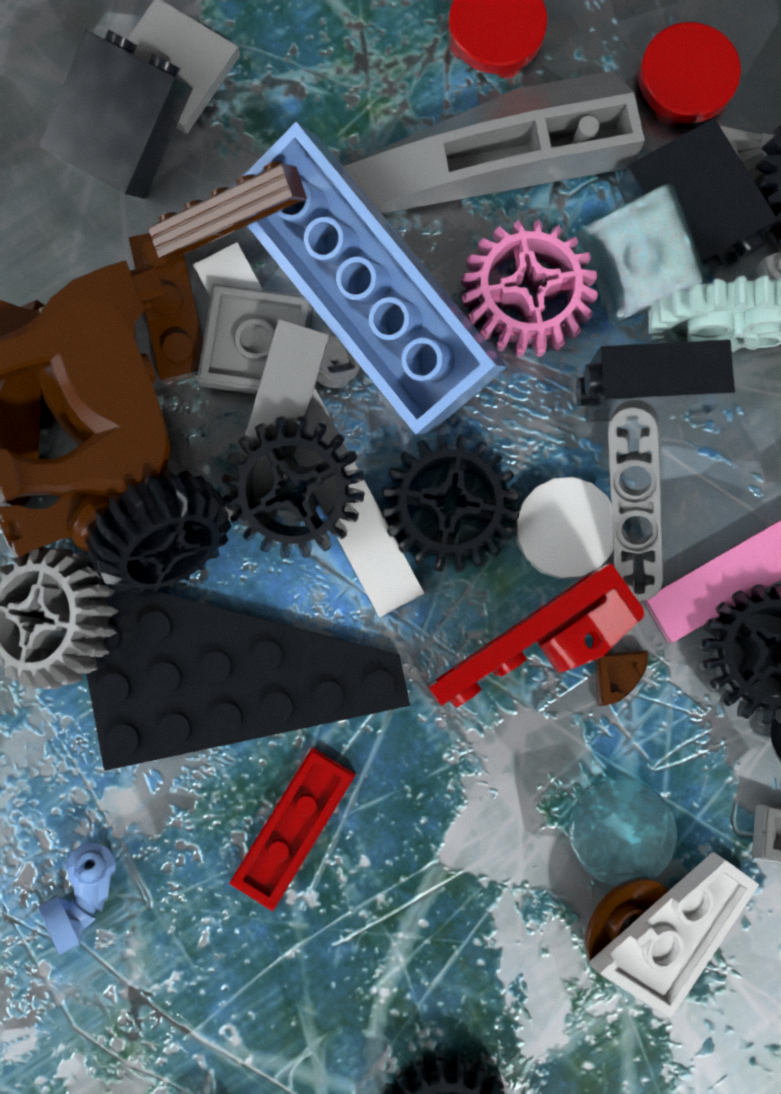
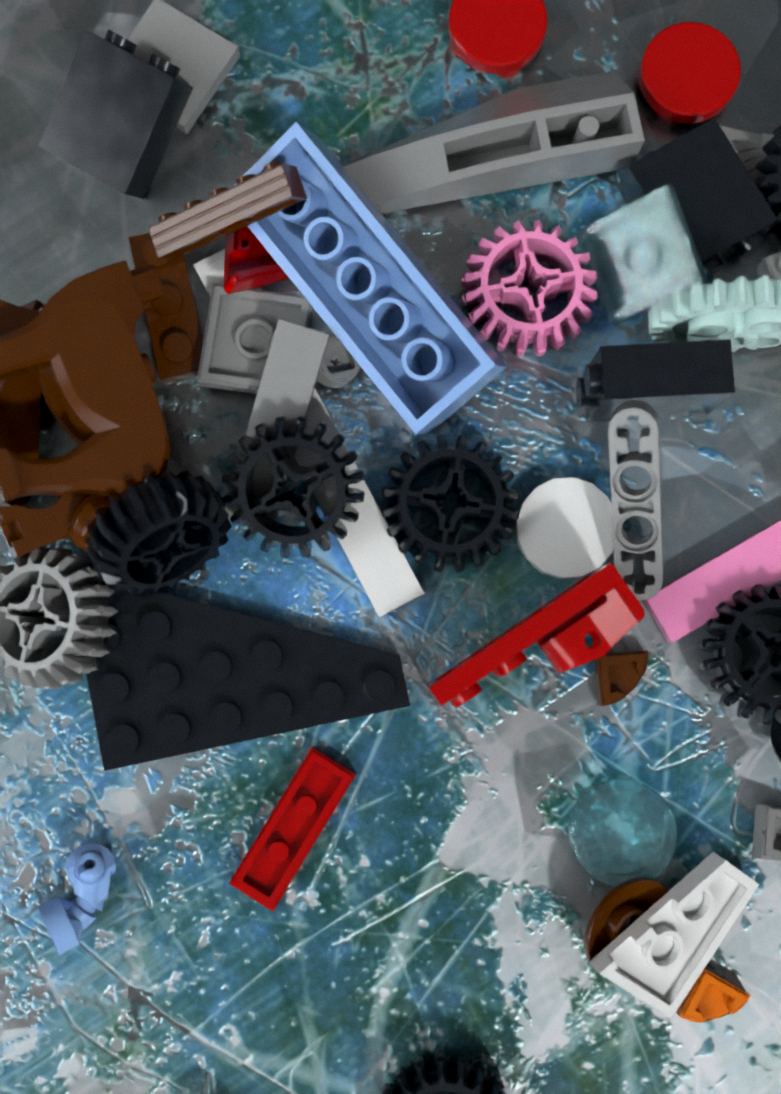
(248, 263): none -> red tile
(712, 998): none -> orange tile

